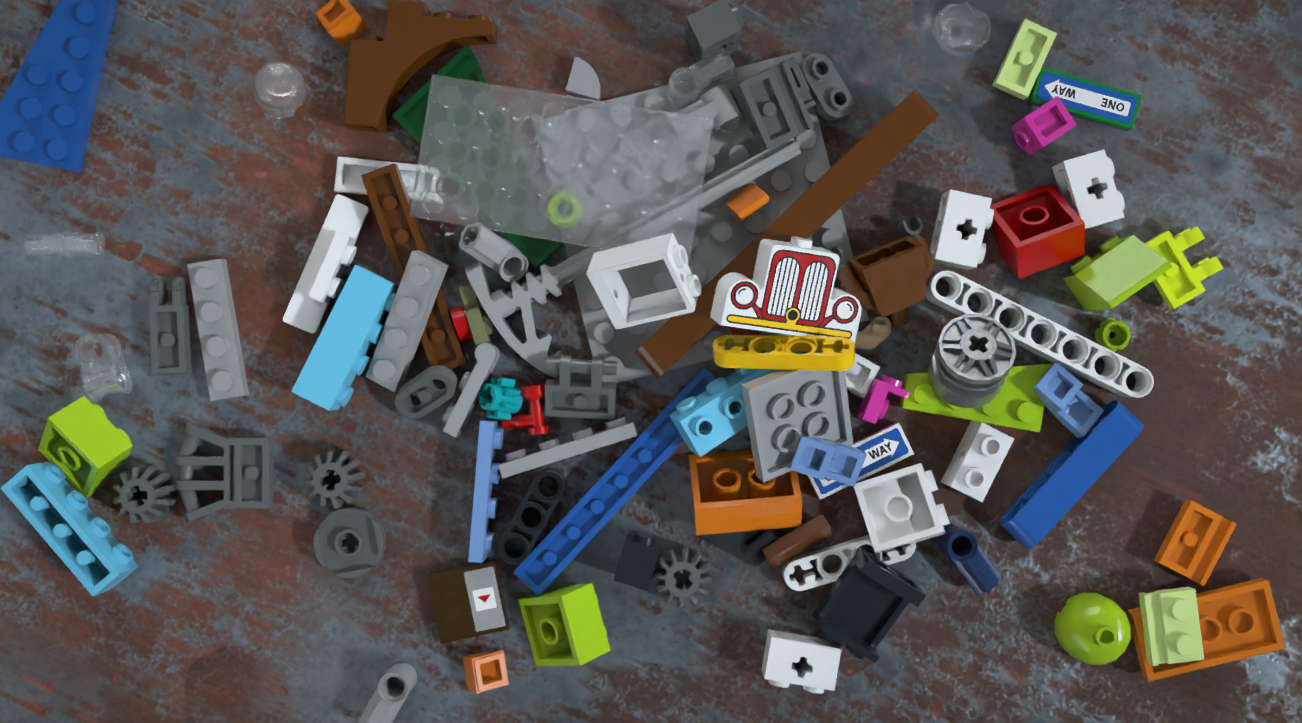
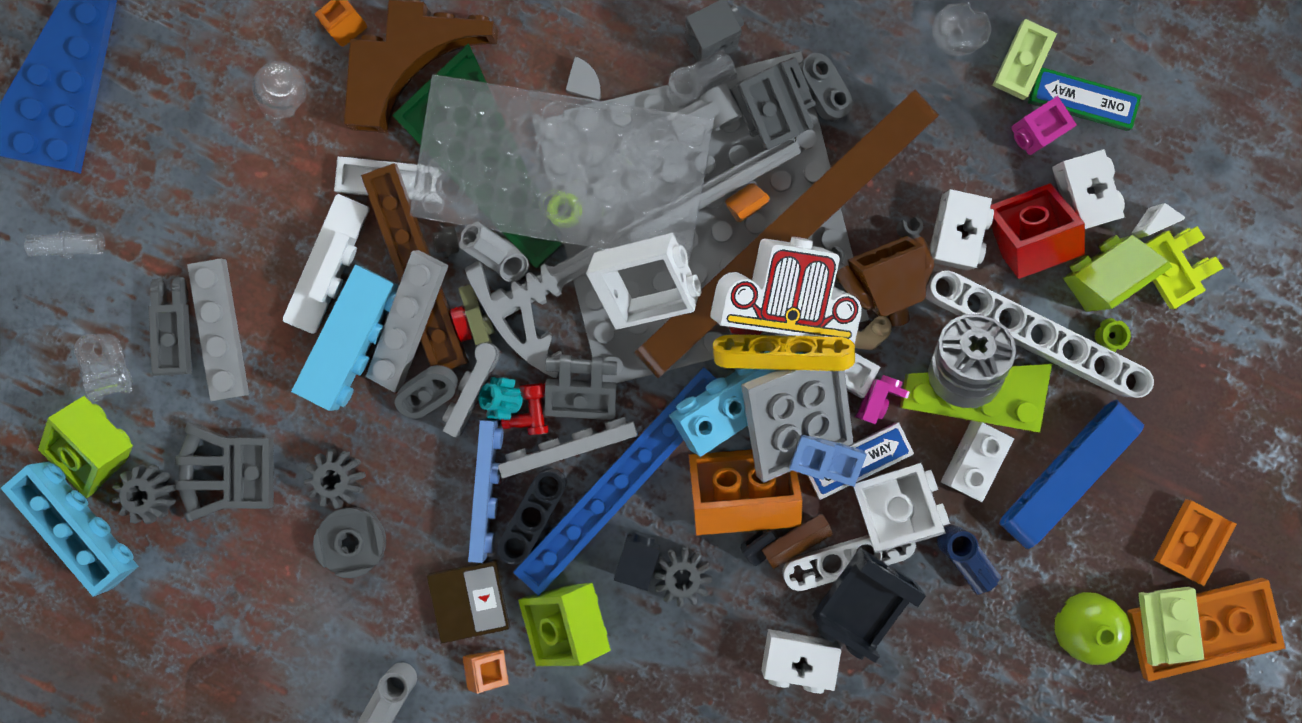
(1066, 401): medium blue slope -> none
(1156, 219): none -> white slope

